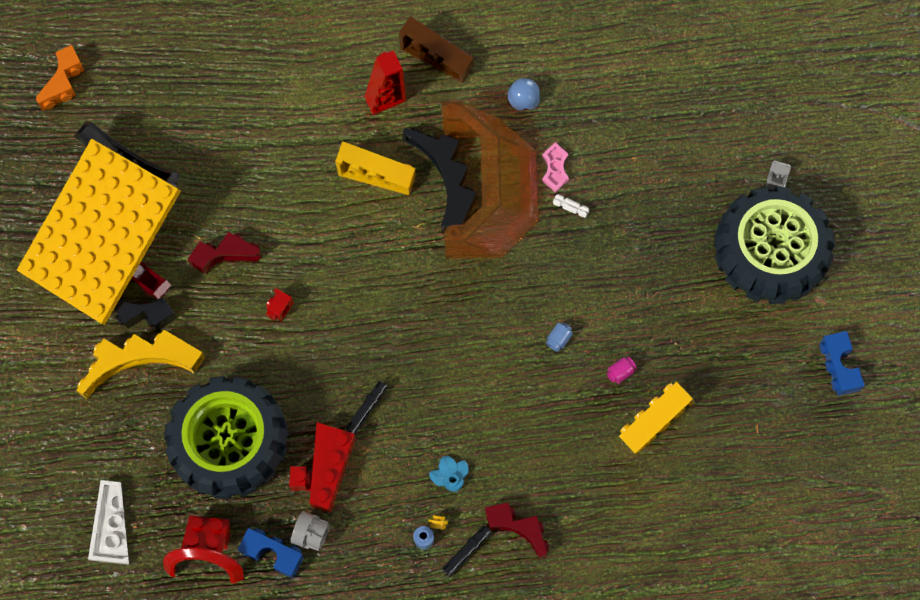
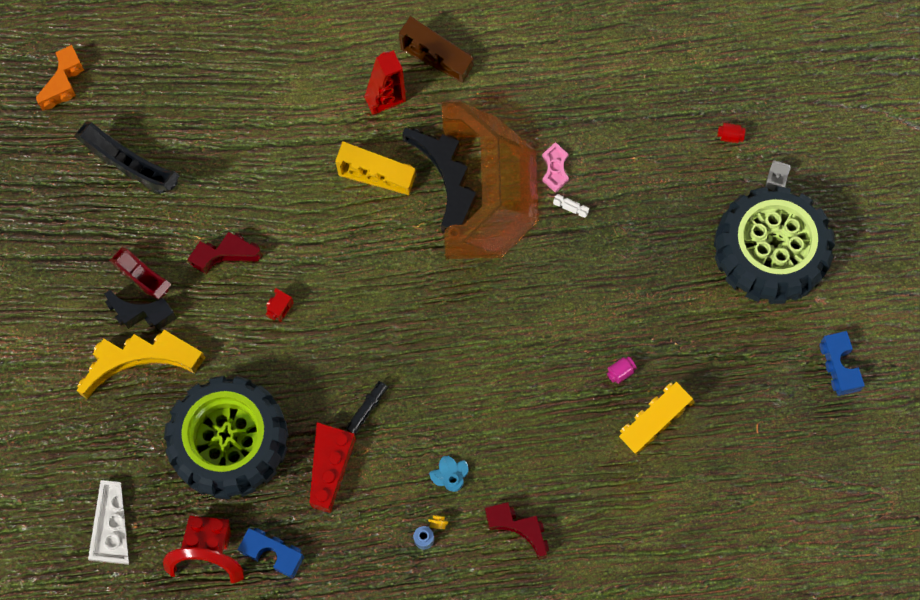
(98, 231): yellow plate -> none
(300, 479): red brick -> none
(309, 531): light grey piece -> none
(473, 543): black pin -> none
(524, 94): medium blue helmet -> none
(559, 336): medium blue brick -> none
(731, 133): none -> red brick

